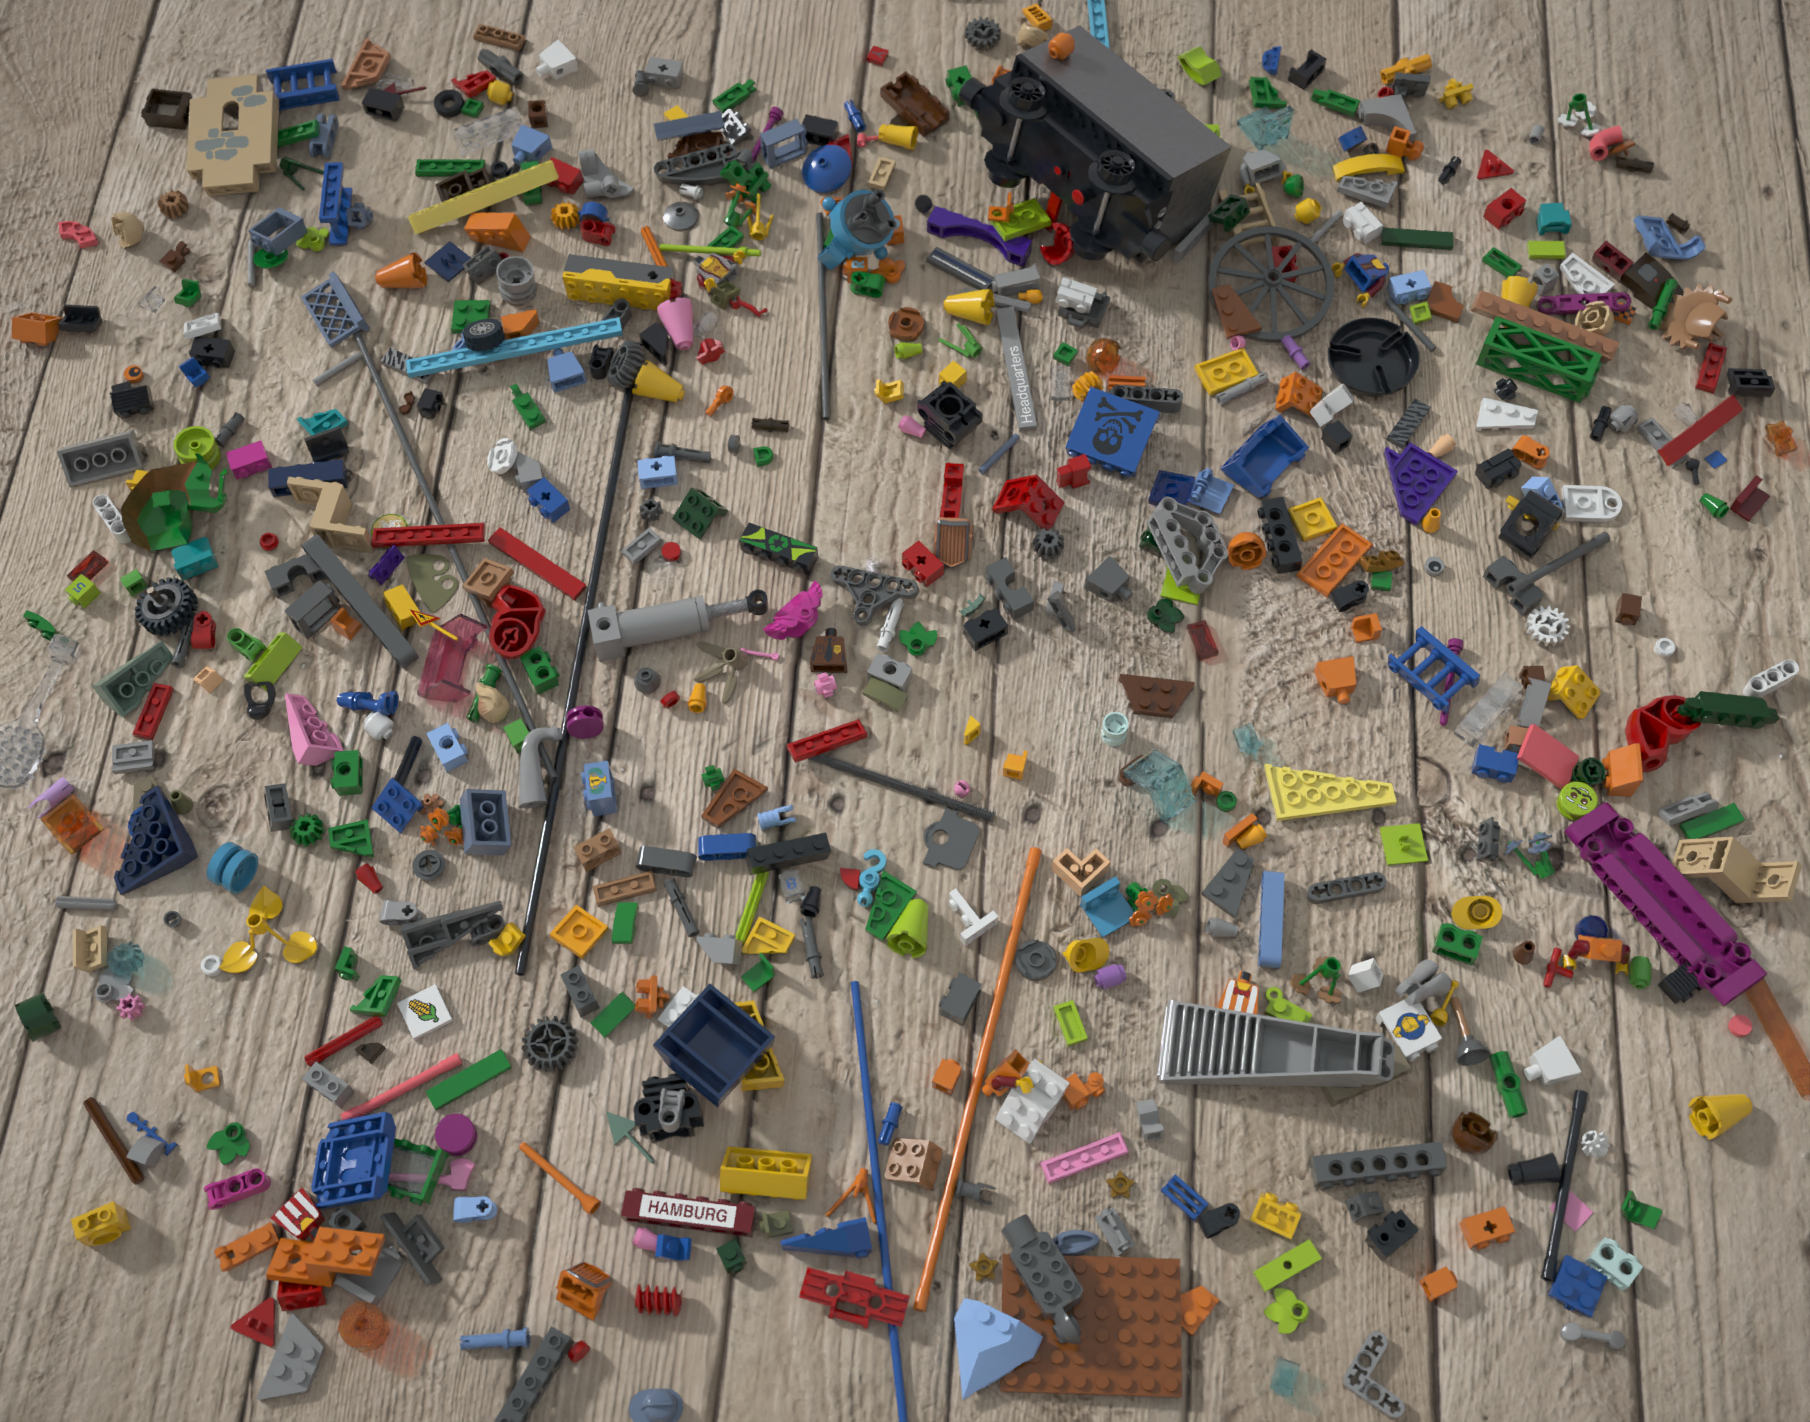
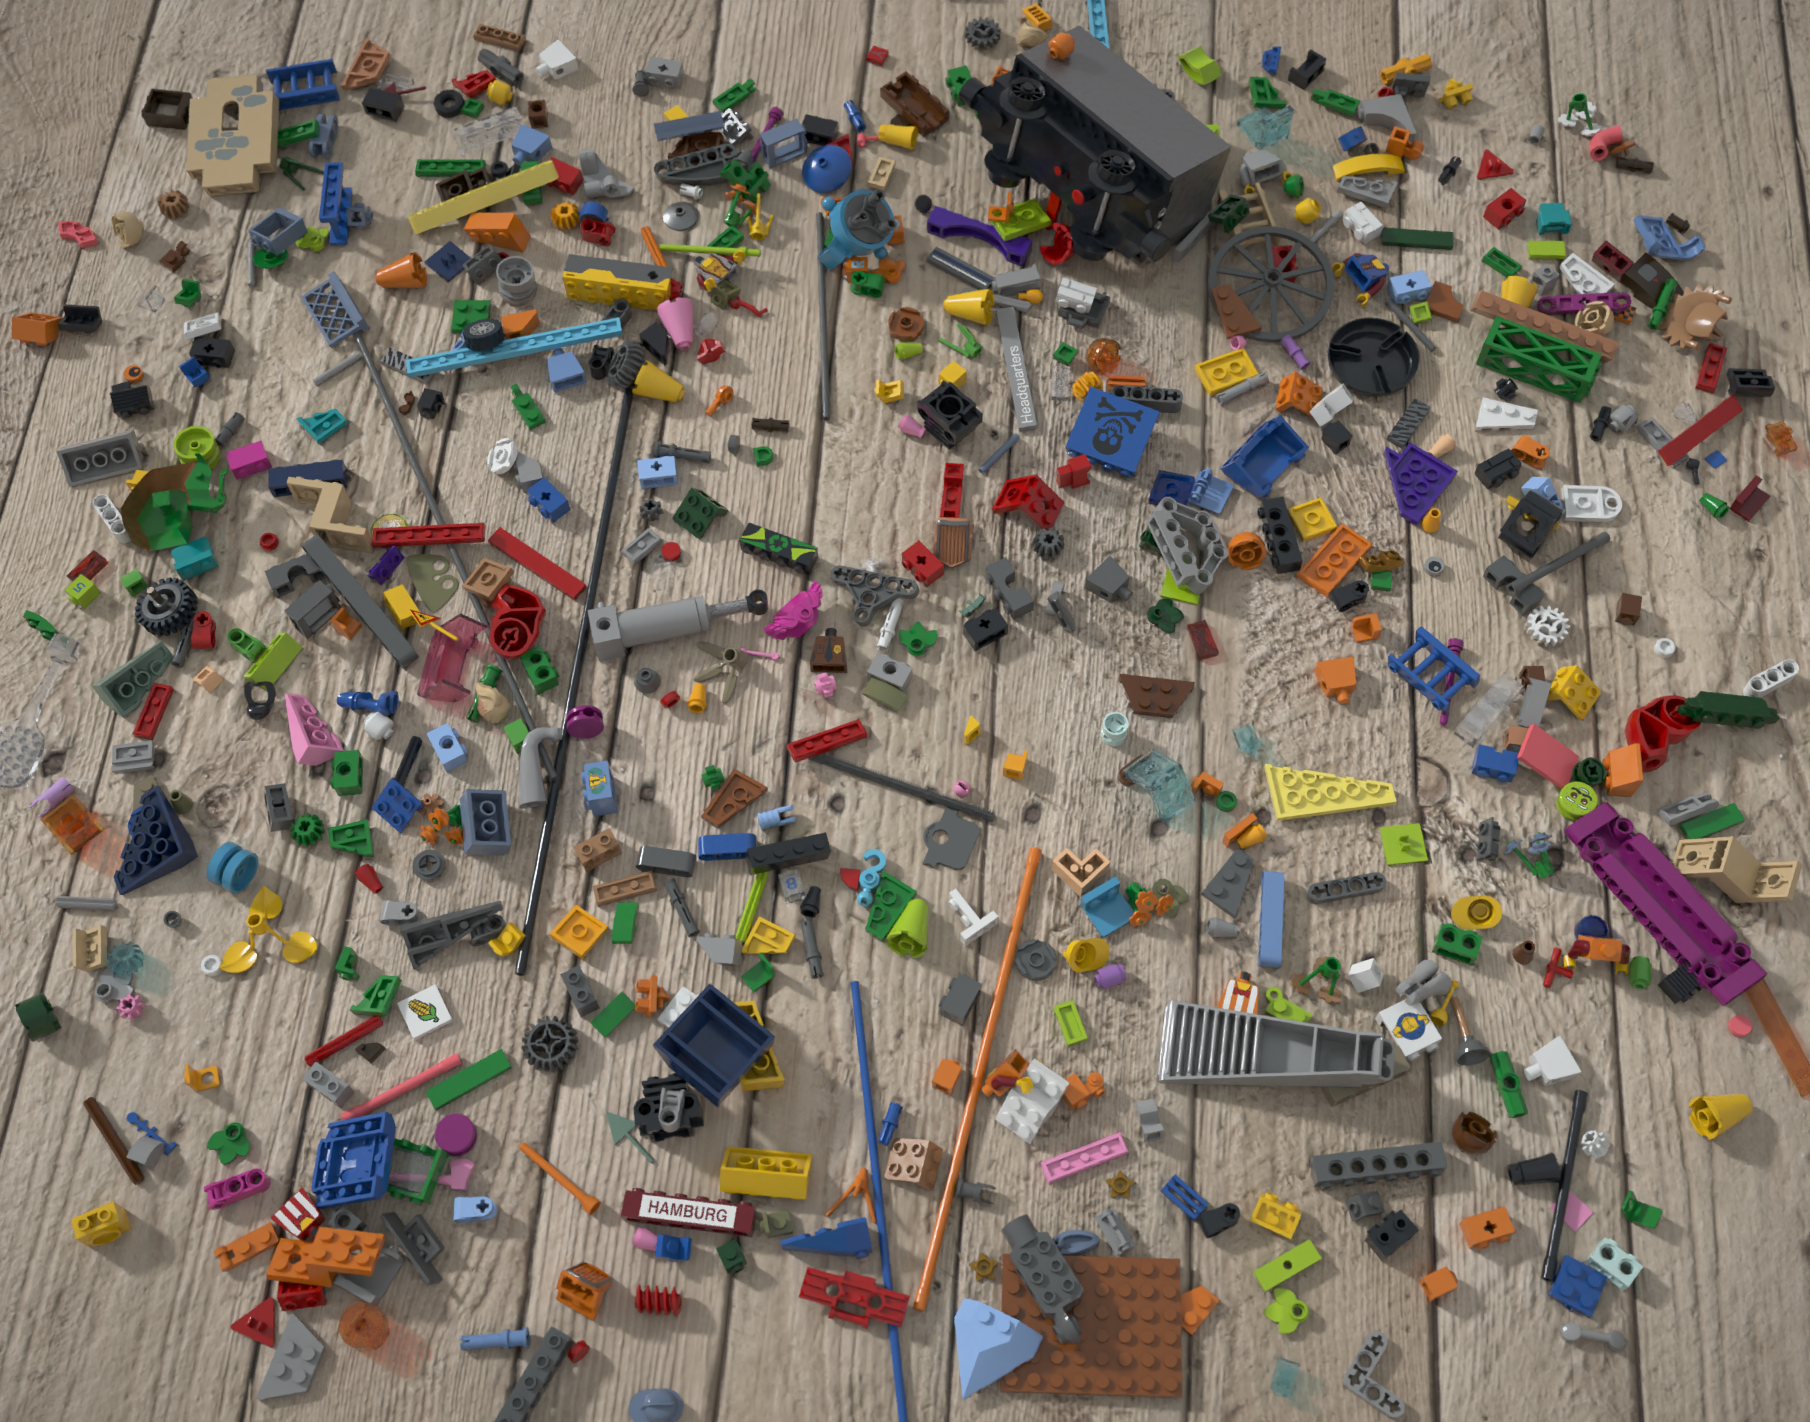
(327, 445): black bracket -> none

